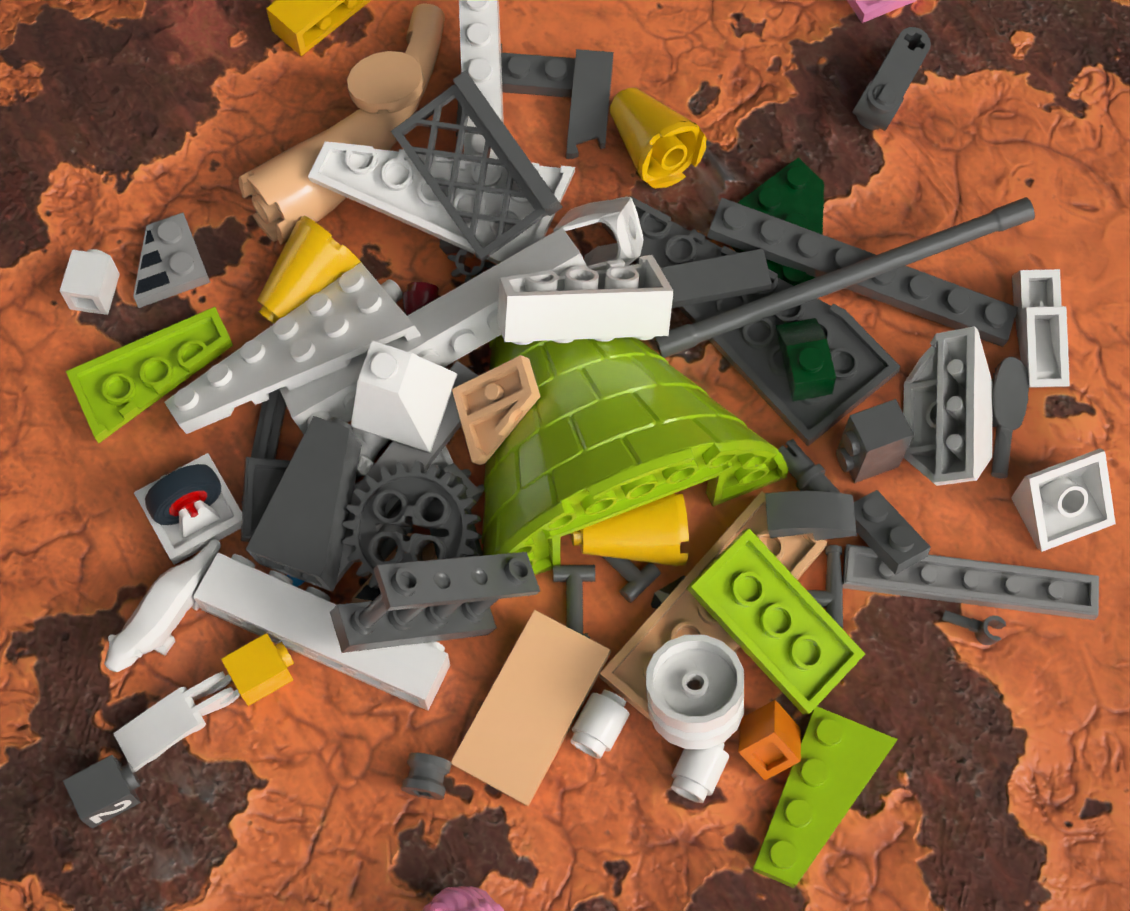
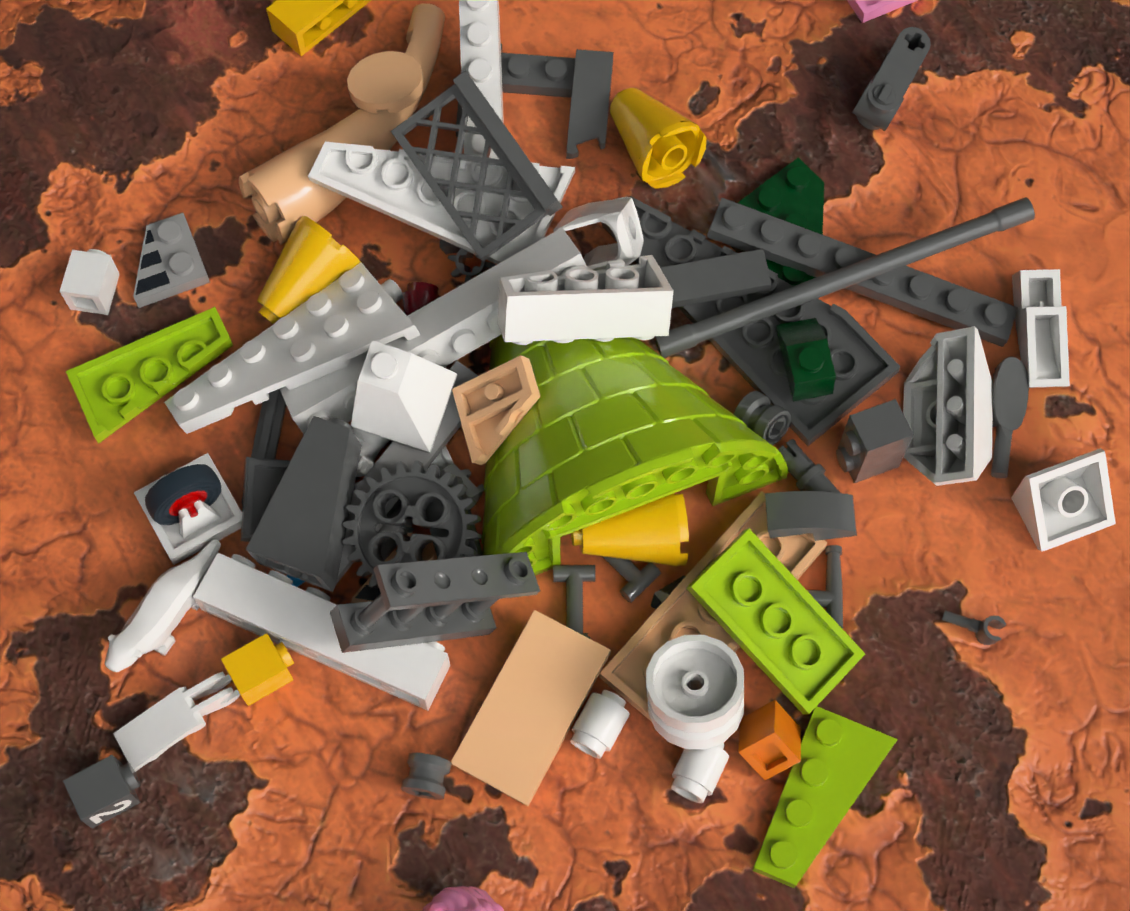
(762, 417): none -> dark grey wheel
(888, 533): dark grey plate -> none
(976, 583): light grey tile -> none

